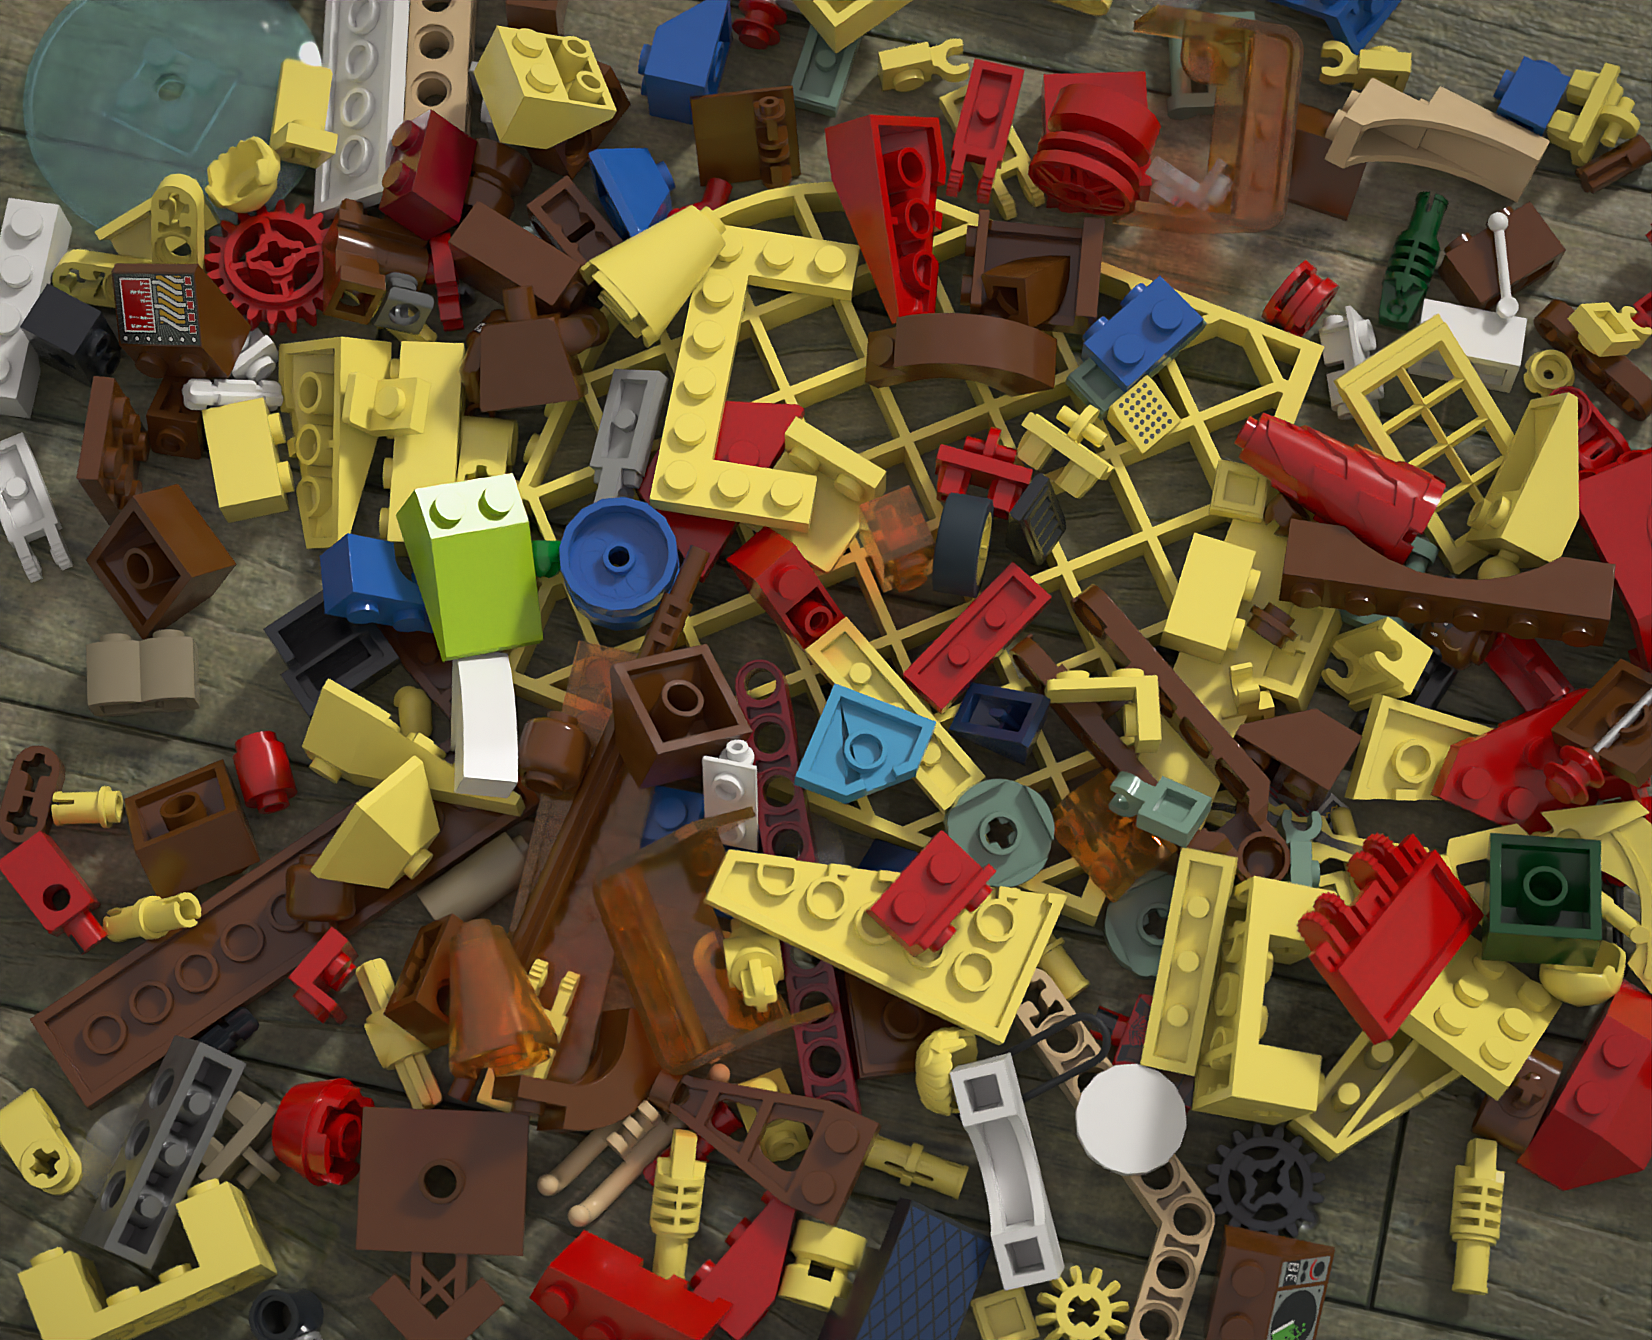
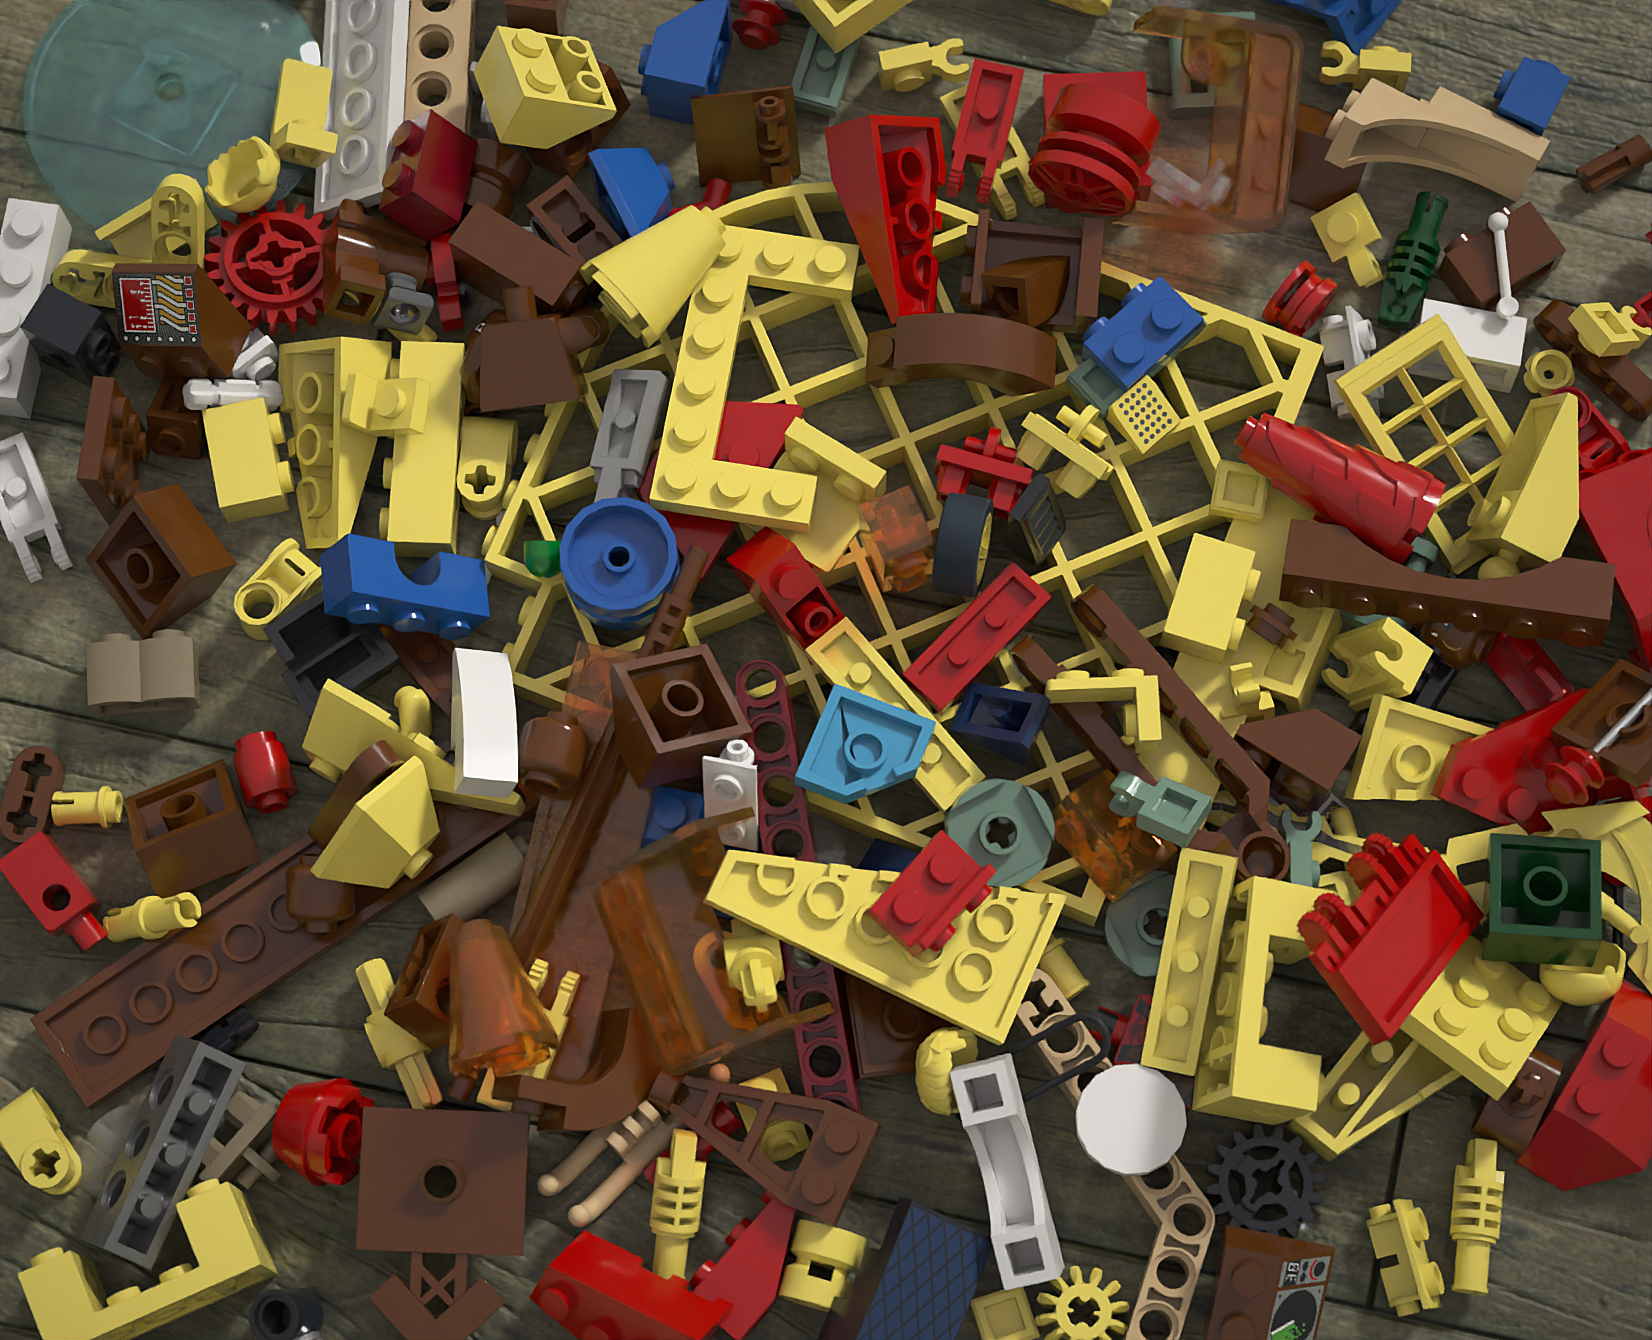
(283, 581): none -> light yellow piece
(325, 968): red bracket -> none
(361, 777): none -> reddish brown beam
(473, 565): lime slope -> none
(917, 1166): light yellow pin -> none
(1282, 510): reddish brown hinge -> none
(1347, 233): none -> light yellow plate
(1415, 1276): none -> light yellow hinge
(1603, 115): light yellow hips -> none

